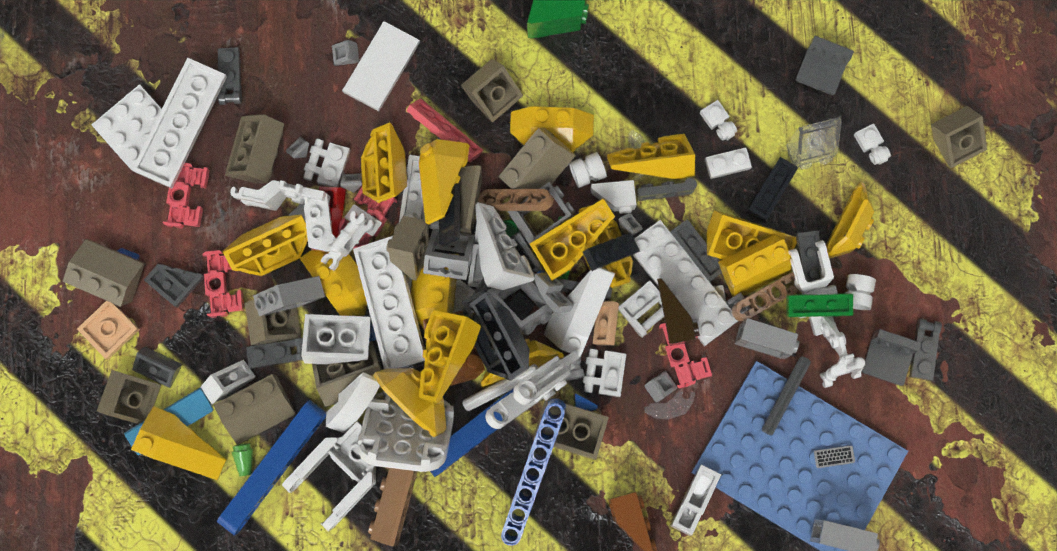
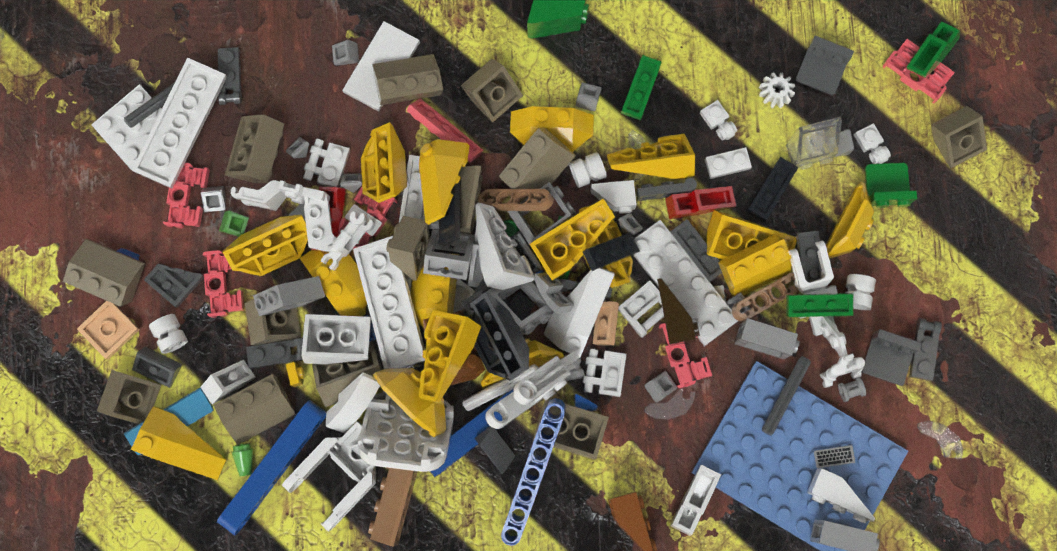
(148, 108): none -> dark grey axle
(167, 326): none -> white wheel
(213, 198): none -> light grey slope
(233, 223): none -> bright green slope
(295, 374): none -> yellow plate
(407, 79): none -> dark tan slope
(495, 448): none -> dark grey slope
(588, 96): none -> light grey slope
(641, 87): none -> green plate
(700, 202): none -> red slope
(785, 90): none -> white gear
(835, 490): none -> white slope
(845, 143): none -> light grey slope
(857, 386): none -> light grey bush
(889, 185): none -> green bracket
(931, 85): none -> coral piece
(934, 49): none -> green slope
(945, 437): none -> clear piece

